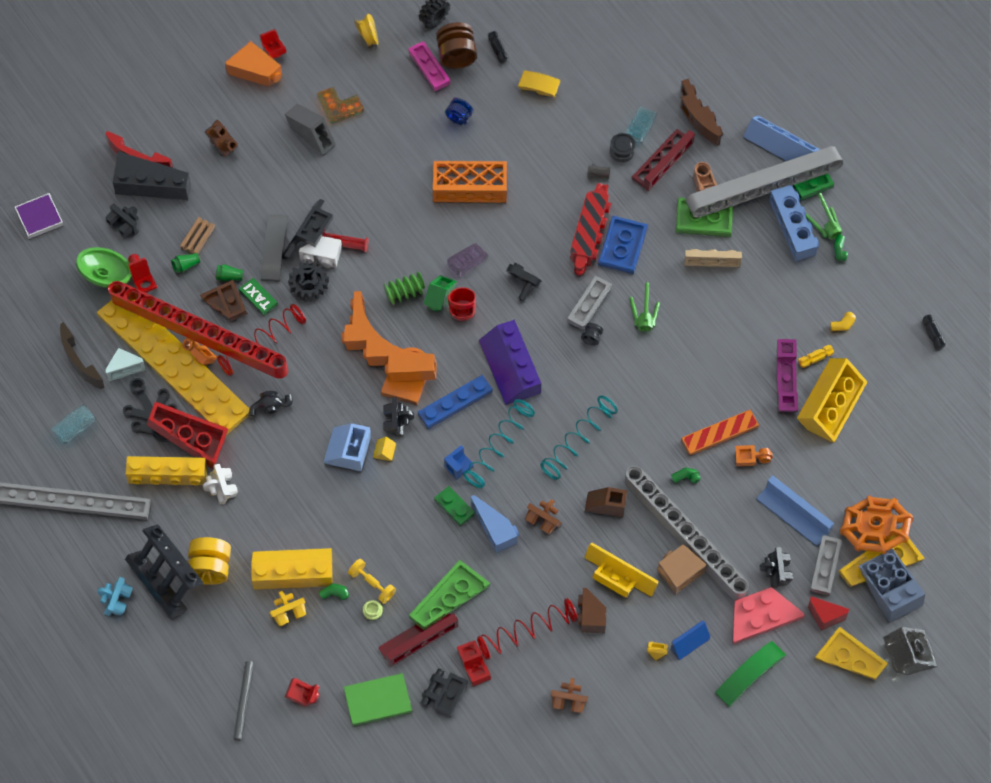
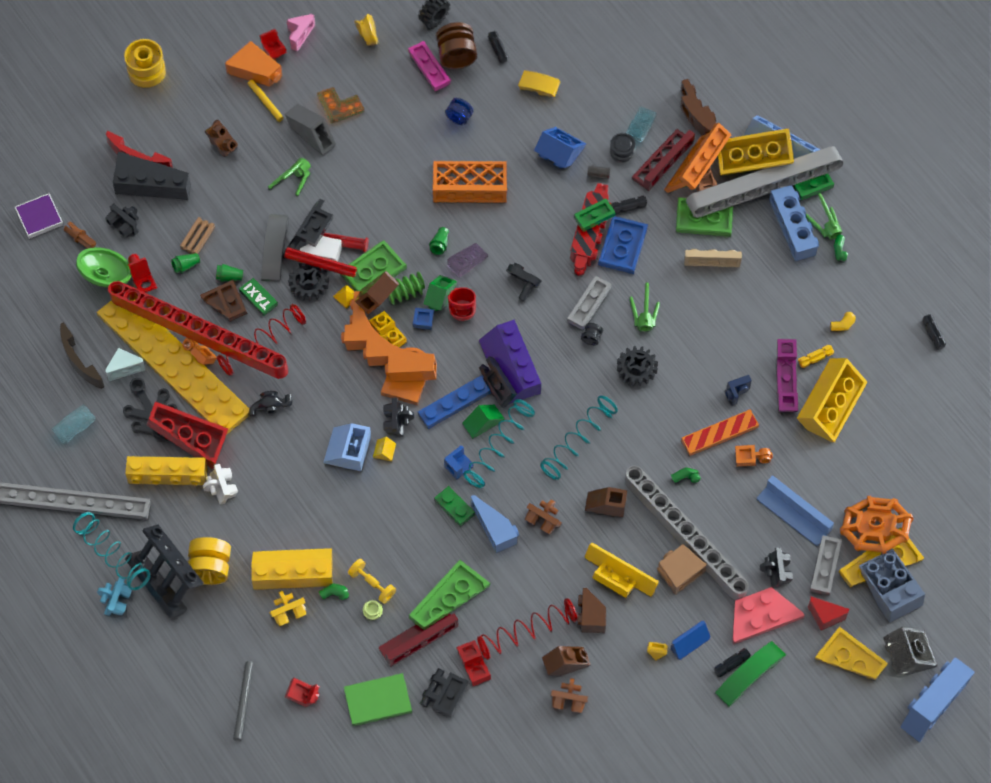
(79, 236): none -> dark orange axle
(82, 532): none -> teal piece
(145, 63): none -> yellow wheel
(265, 100): none -> yellow bar
(299, 169): none -> bright green plant
(300, 30): none -> bright pink slope
(320, 262): none -> red axle
(344, 296): none -> yellow slope
(374, 263): none -> bright green tile
(376, 292): none -> reddish brown slope
(386, 328): none -> yellow slope
(423, 318): none -> blue plate
(438, 244): none -> green cone
(482, 419): none -> green slope
(497, 382): none -> black hinge
(559, 147): none -> blue slope
(565, 660): none -> reddish brown slope
(594, 215): none -> green plate
(629, 204): none -> black axle
(637, 365): none -> black gear
(699, 159): none -> orange fence
(732, 662): none -> black axle
(740, 386): none -> dark blue bracket
(756, 152): none -> yellow slope
(936, 698): none -> medium blue wedge

